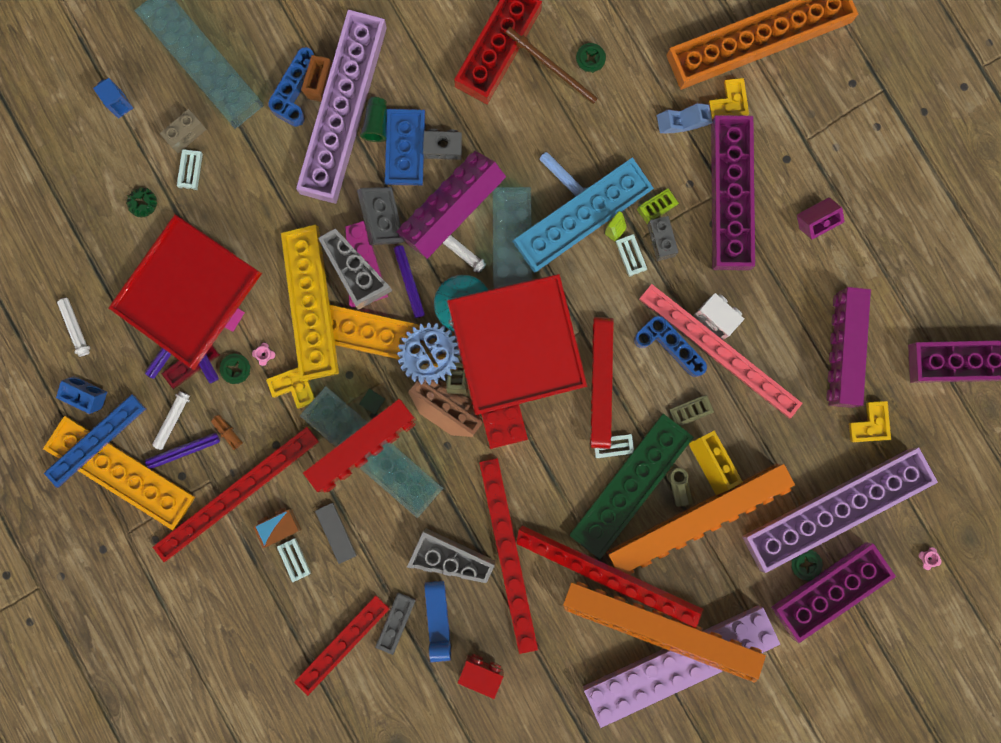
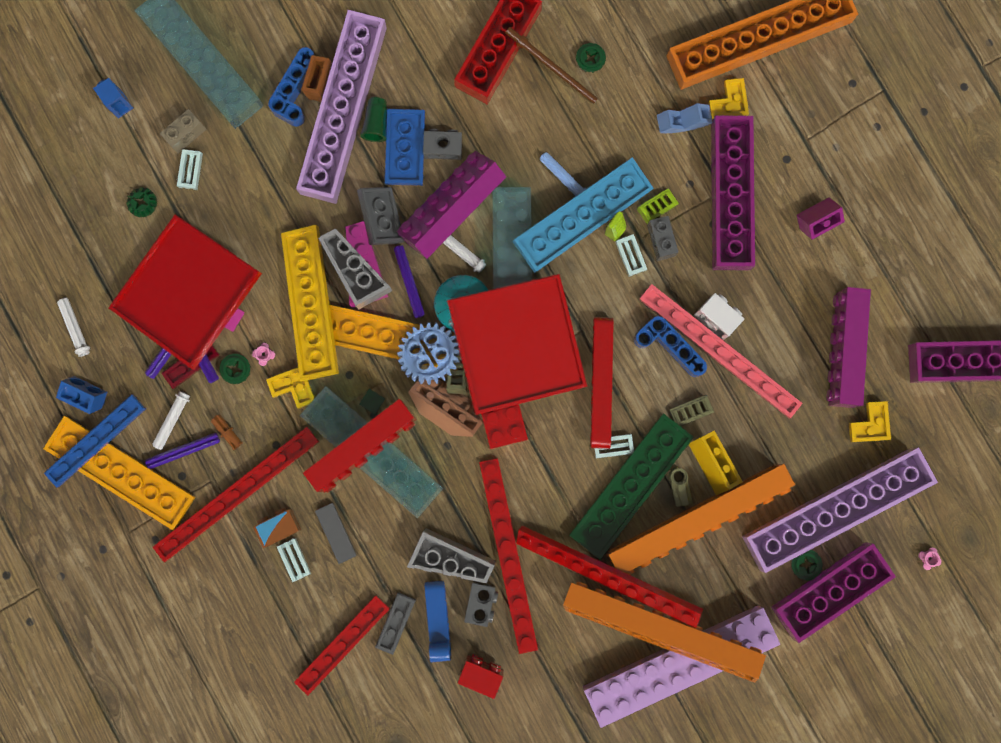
(476, 603): none -> dark grey brick

